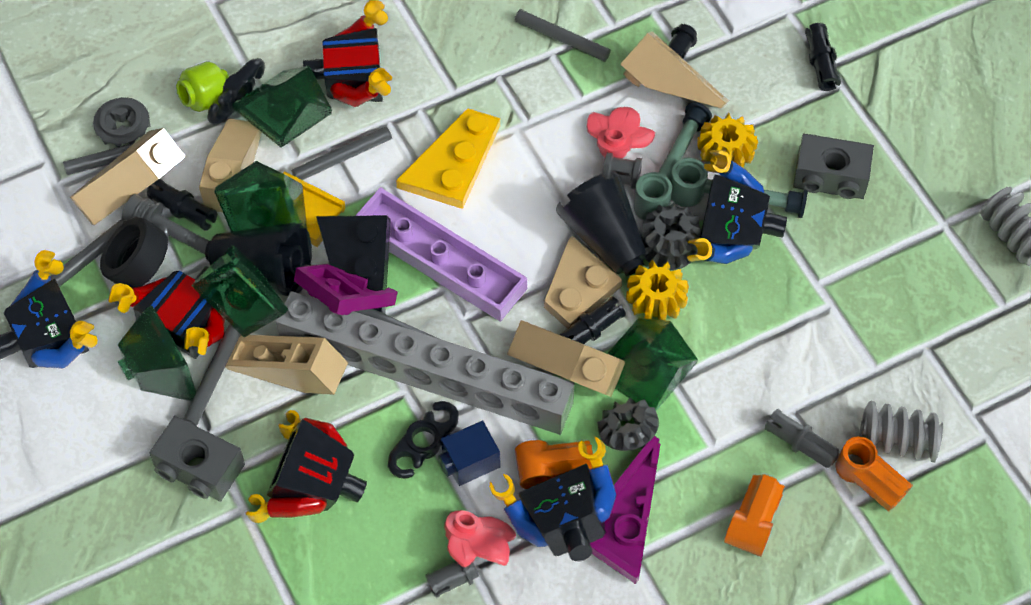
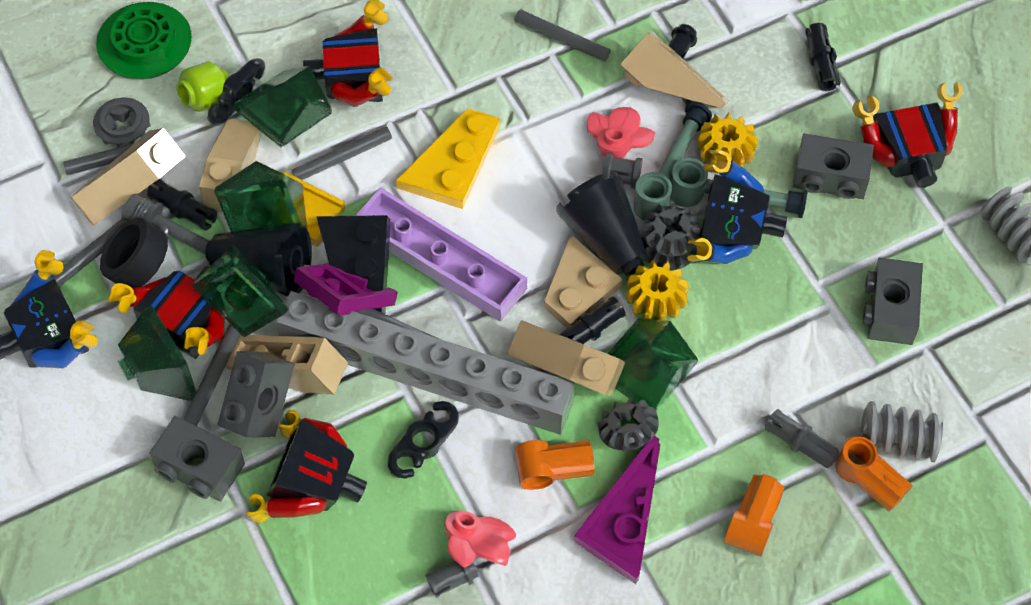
(141, 32): none -> green wheel
(255, 394): none -> dark grey brick
(469, 453): dark blue brick -> none
(566, 509): torso -> none
(900, 282): none -> dark grey brick
(913, 137): none -> torso

